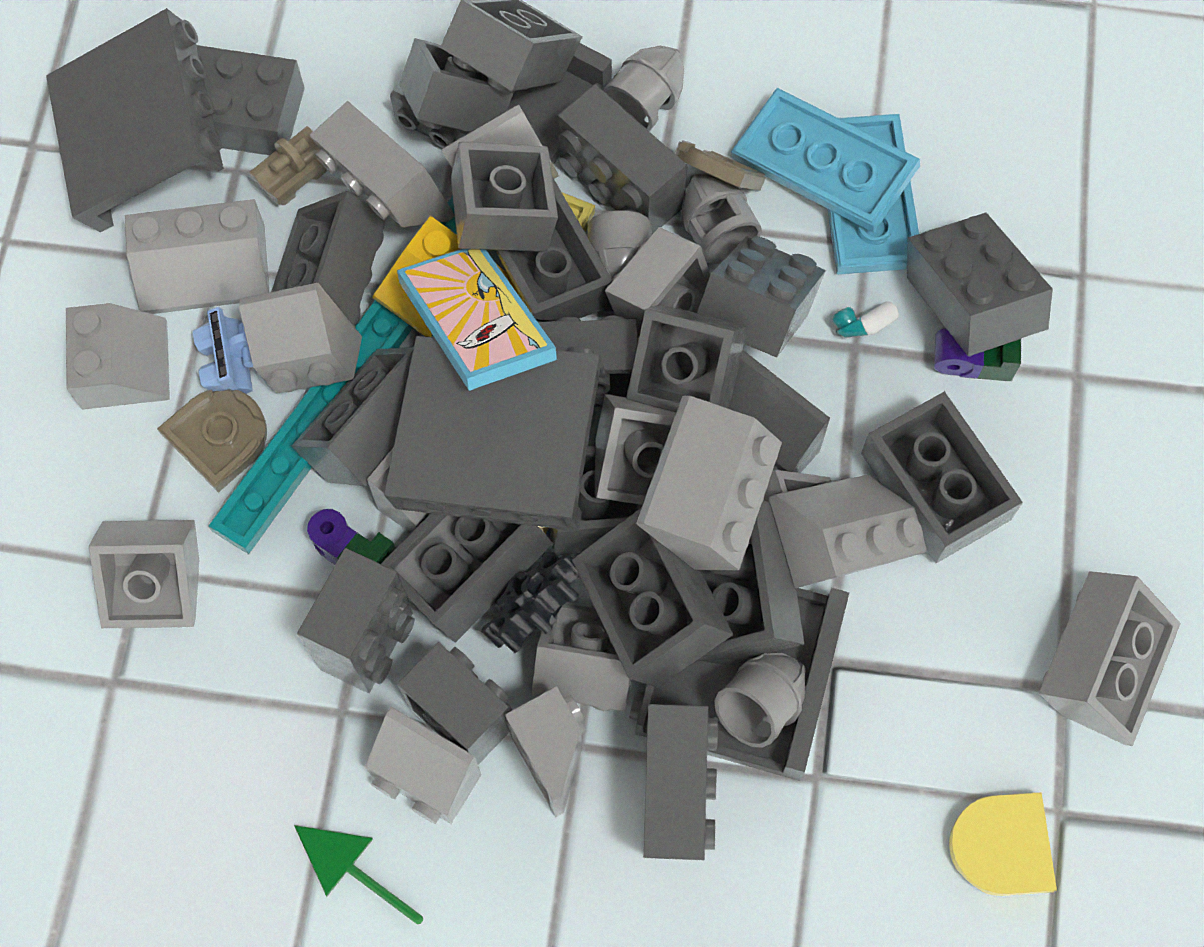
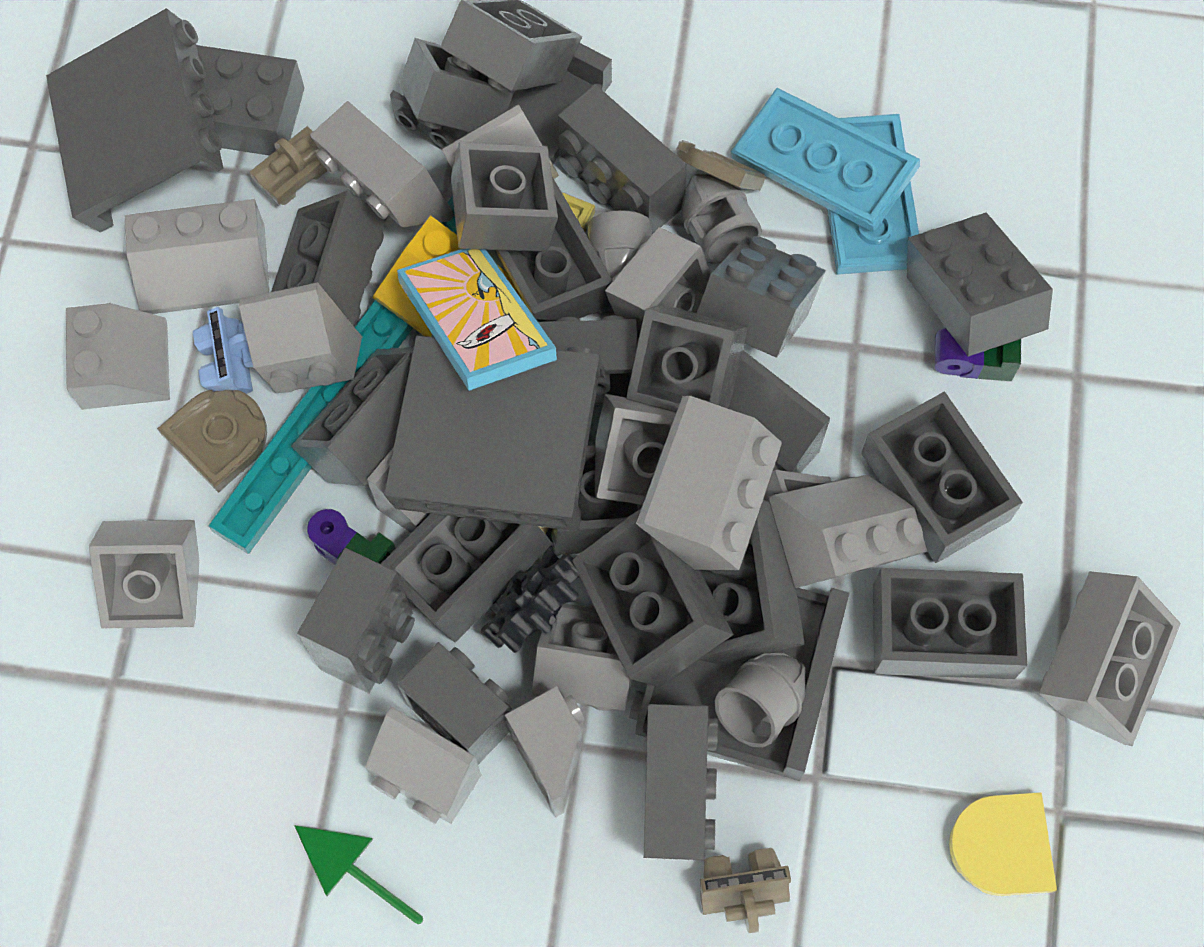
(648, 83): light grey helmet -> none
(745, 893): none -> dark tan hips
(868, 324): arm -> none
(949, 623): none -> dark grey brick

